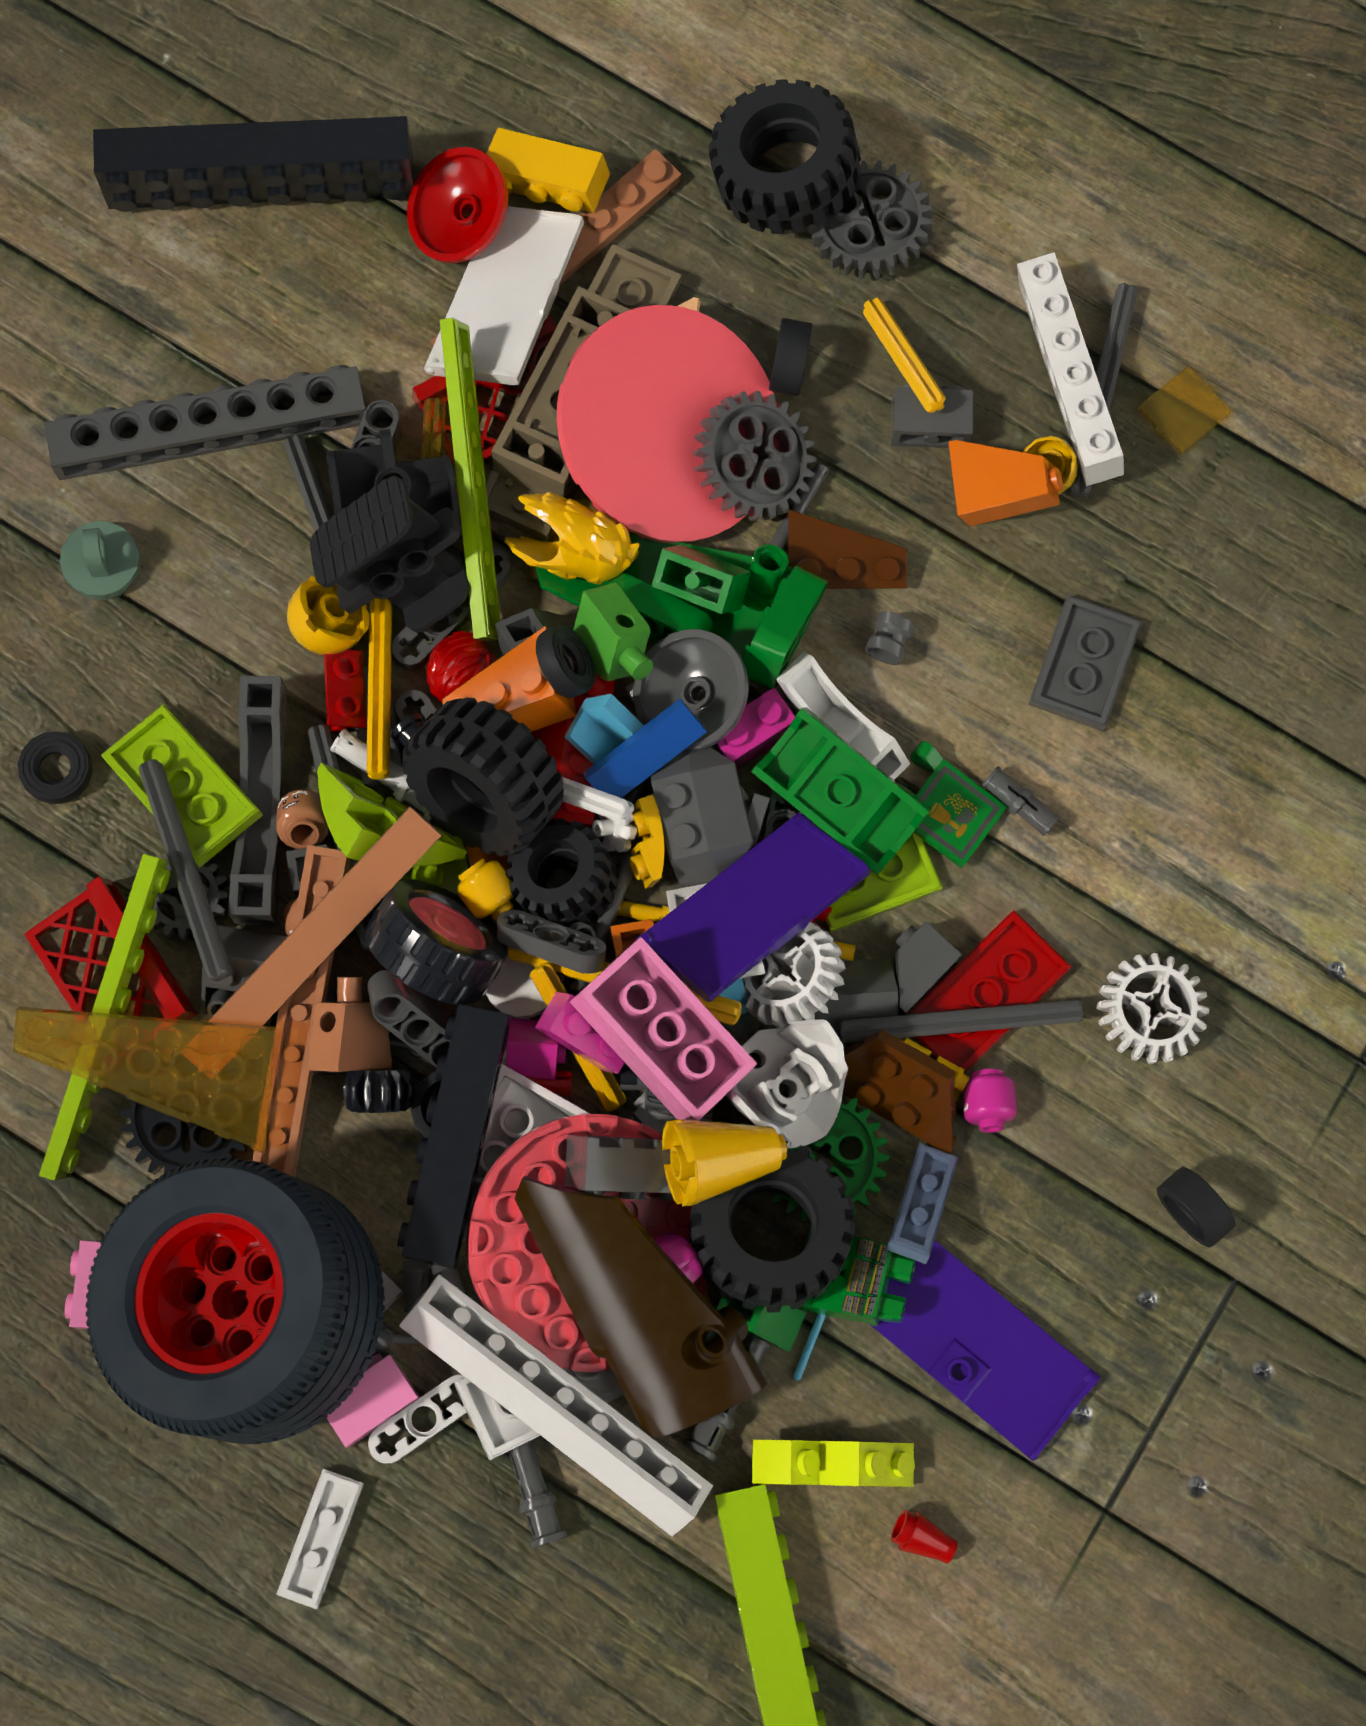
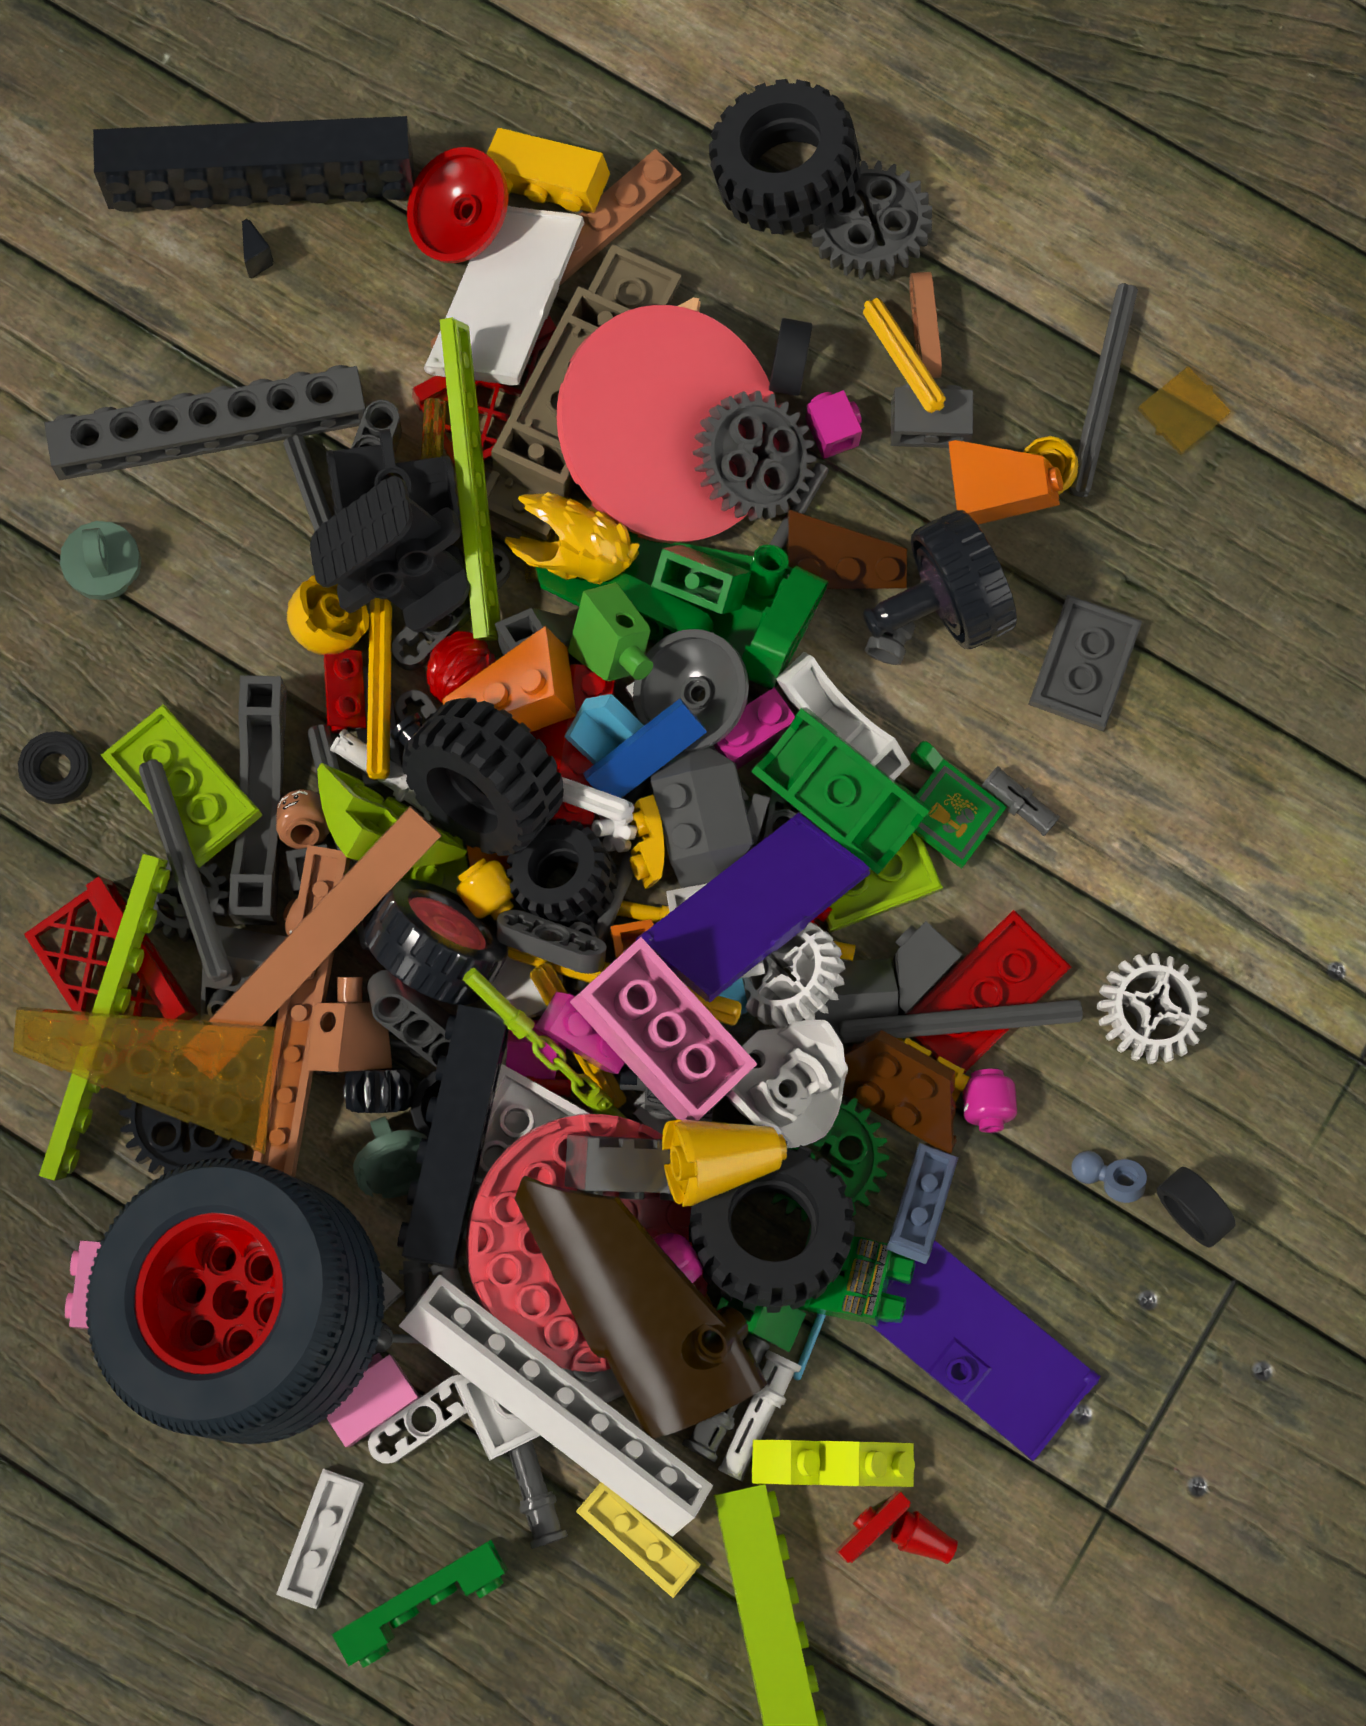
(256, 250): none -> black slope
(368, 1636): none -> green piece
(388, 1161): none -> sand green tile
(522, 1026): none -> lime piece
(562, 643): black tyre -> none
(639, 1539): none -> light yellow tile
(778, 1374): none -> white pin
(834, 423): none -> dark pink brick
(871, 1525): none -> red plate
(925, 322): none -> nougat beam
(958, 582): none -> black wheel
(1070, 369): white brick -> none
(1090, 1168): none -> sand blue plate

